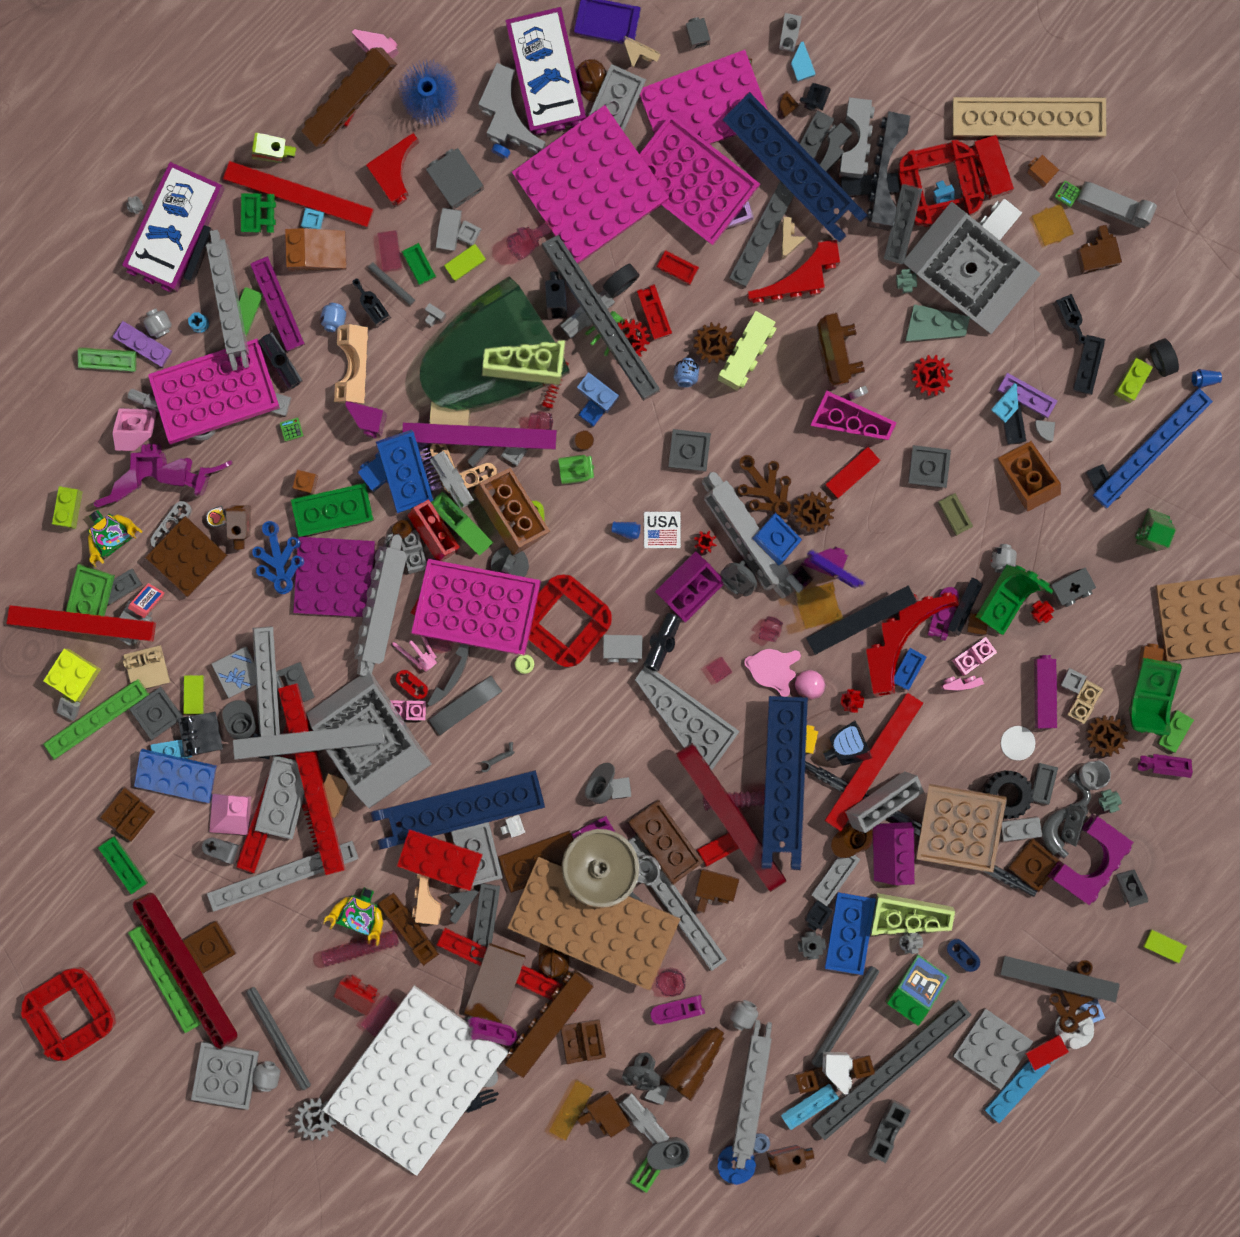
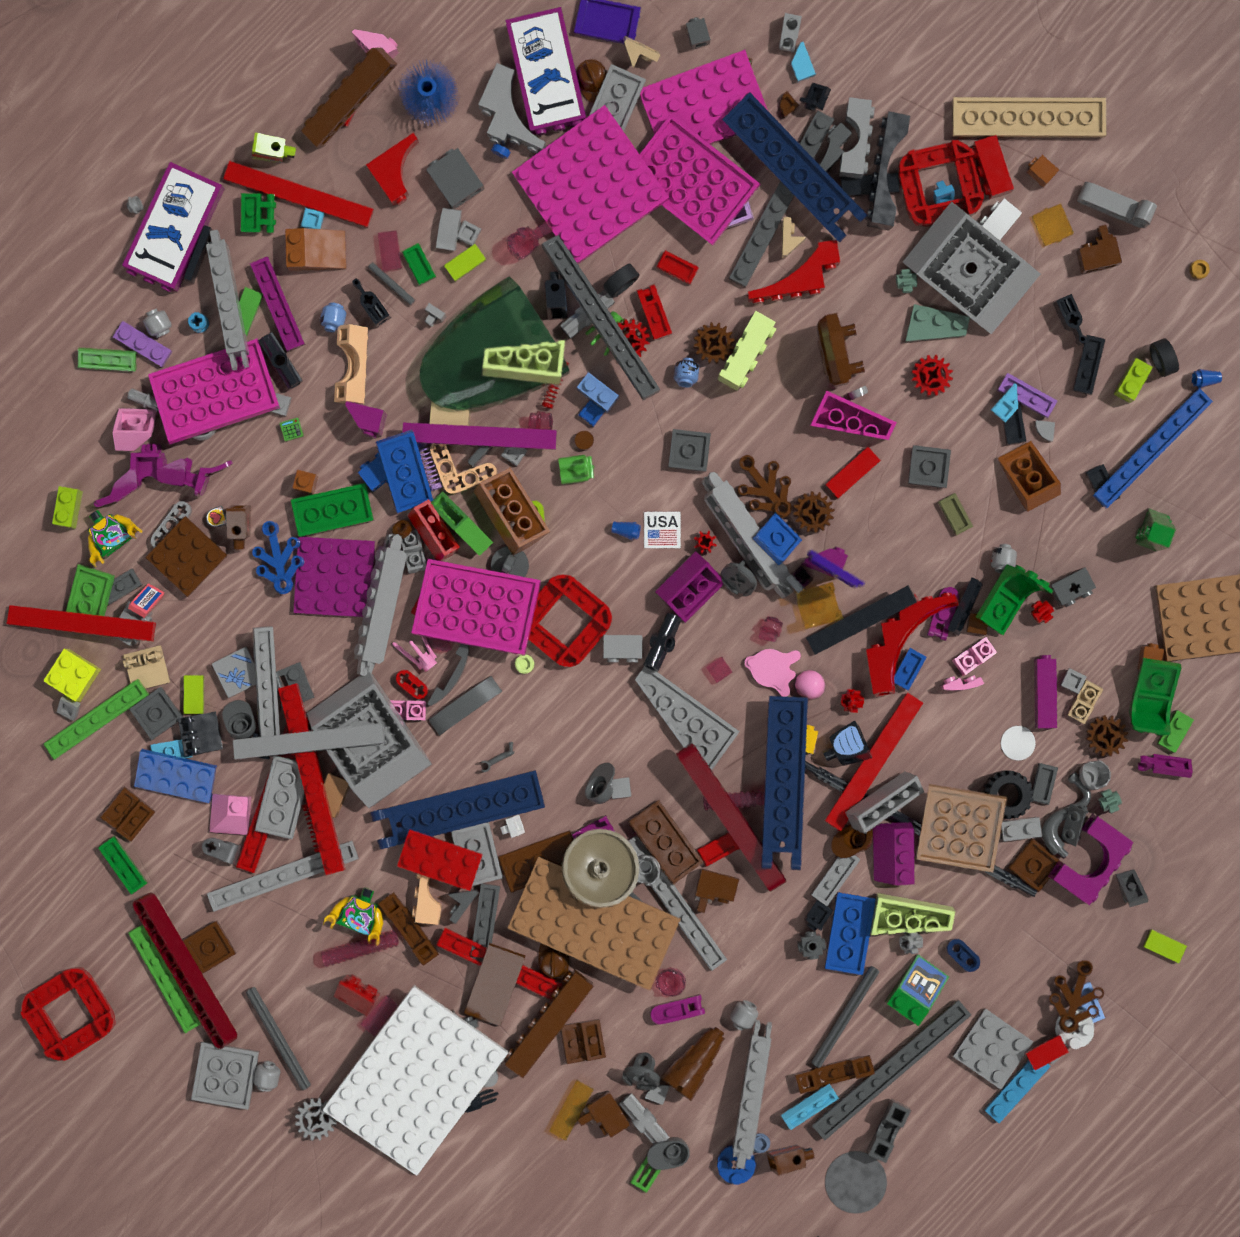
(451, 479): light grey piece -> none
(491, 1031): magenta plate -> none
(836, 1068): white slope -> none
(856, 1182): none -> flat silver sticker
(903, 223): dark grey plate -> none
(1060, 979): dark grey tile -> none
(1067, 193): bright green tile -> none
(1199, 269): none -> pearl gold tile

